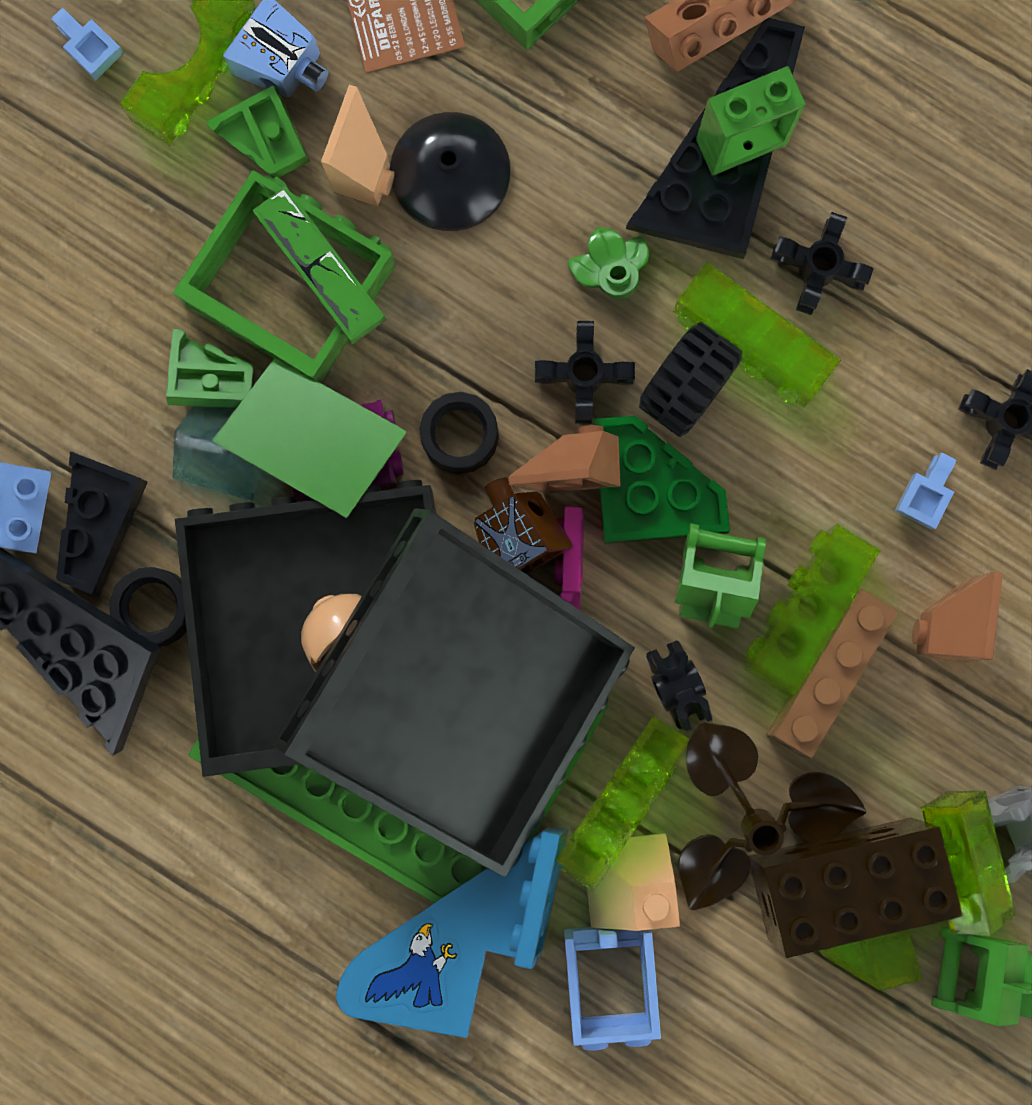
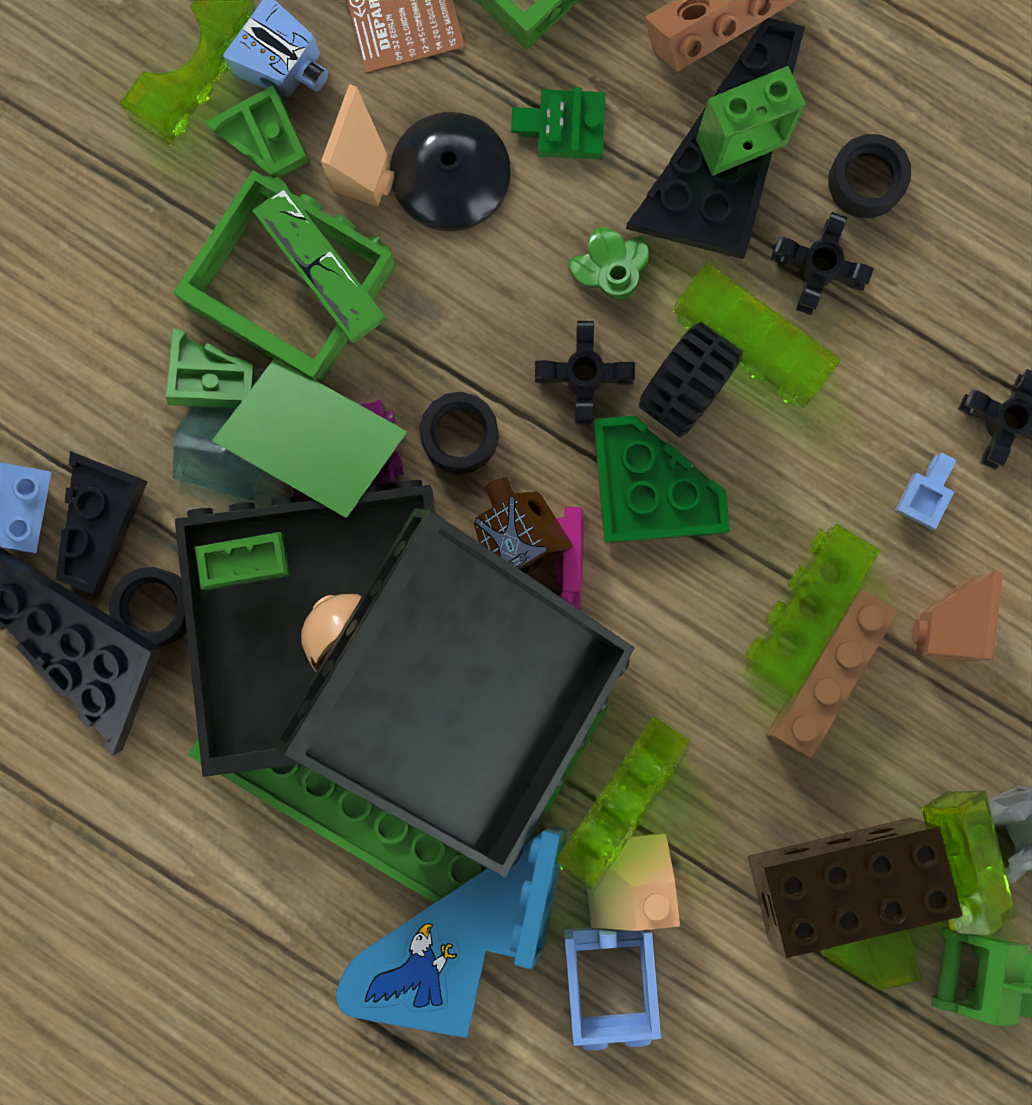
(87, 44): light blue plate -> none
(242, 561): none -> bright green plate
(567, 123): none -> green piece
(573, 463): nougat slope -> none
(679, 685): black pin -> none
(718, 593): bright green piece -> none
(719, 759): dark brown plant -> none
(883, 149): none -> black tyre

